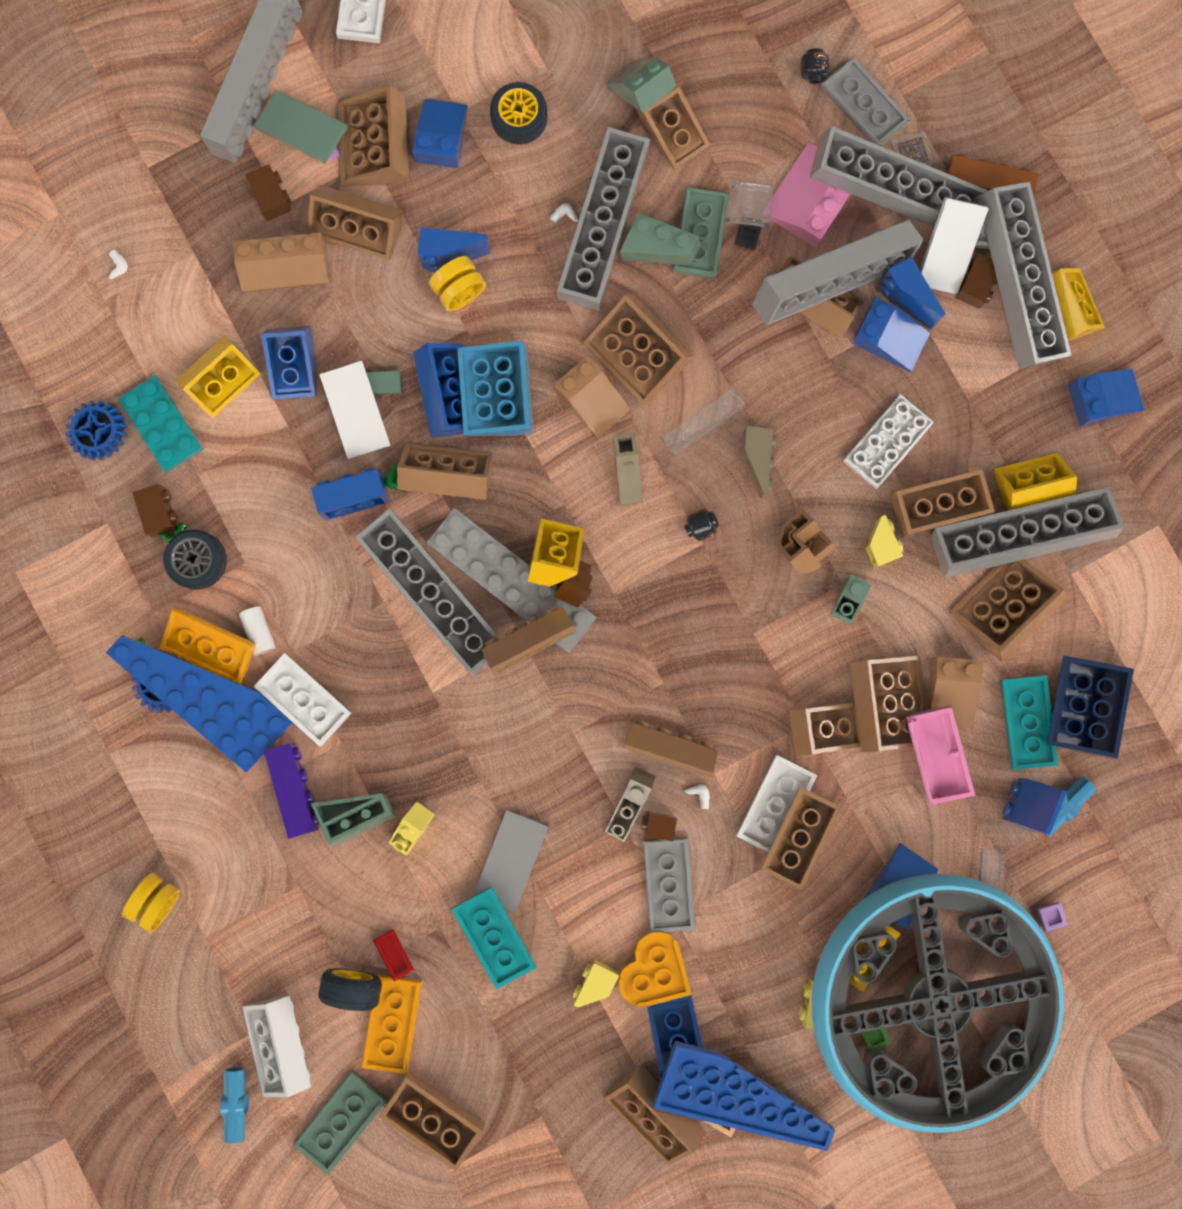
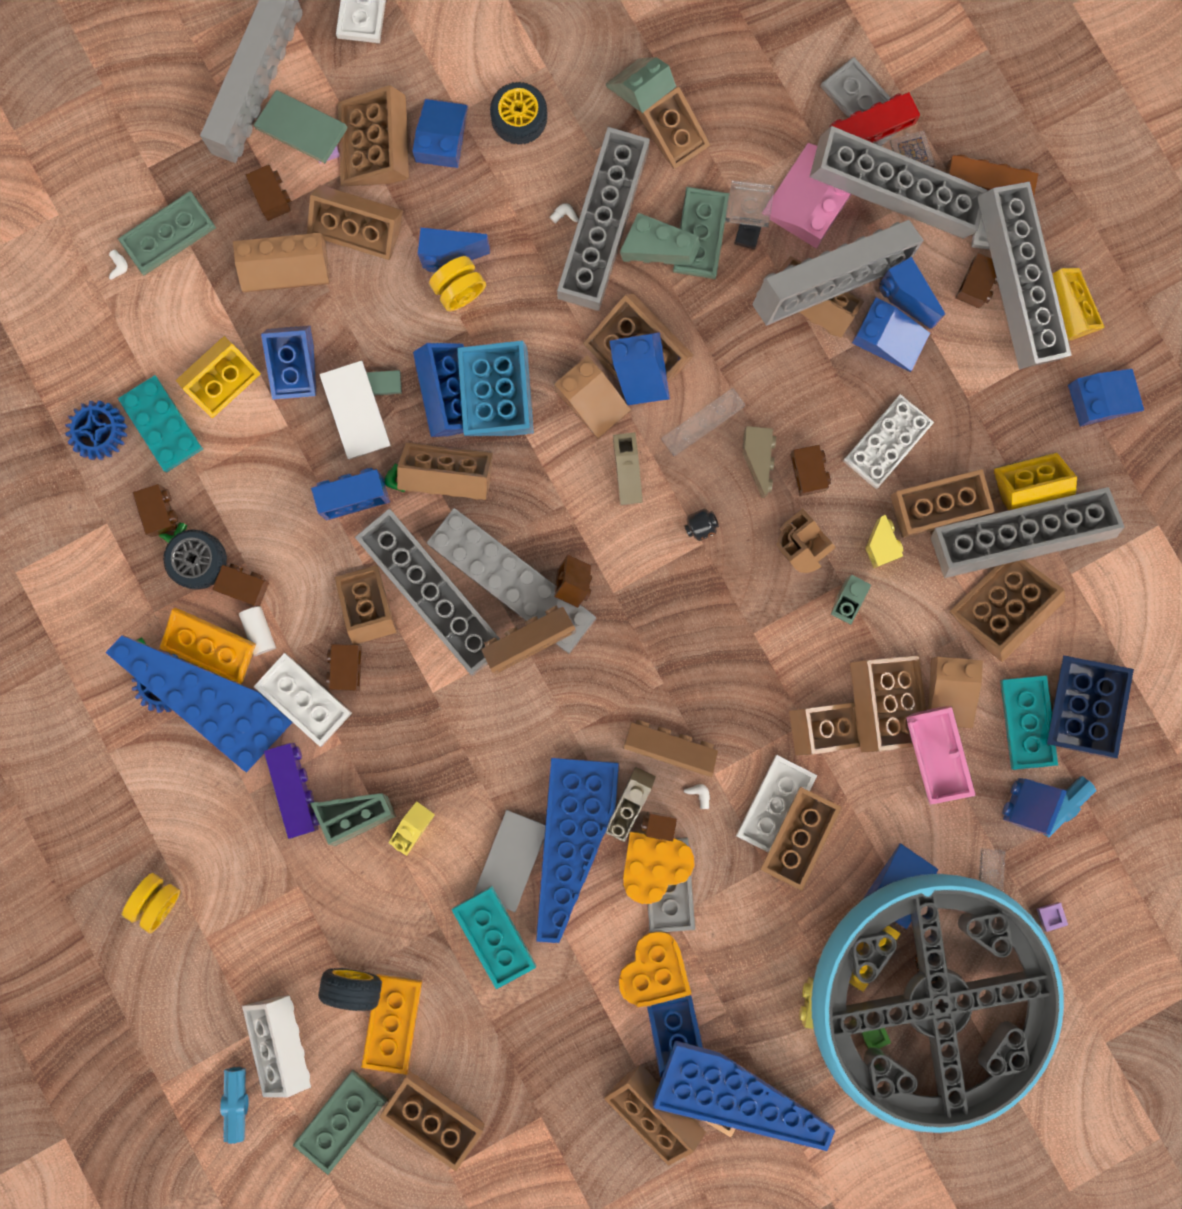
(166, 233): none -> sand green tile
(241, 586): none -> reddish brown brick
(344, 667): none -> reddish brown brick
(365, 605): none -> medium nougat slope
(393, 955): red tile -> none
(555, 553): yellow slope -> none
(576, 820): none -> blue wing
(597, 984): light yellow slope -> none
(640, 368): none -> blue slope
(653, 866): none -> light orange plate
(810, 470): none -> reddish brown brick
(815, 65): black head -> none
(881, 118): none -> red brick
(952, 244): white tile -> none

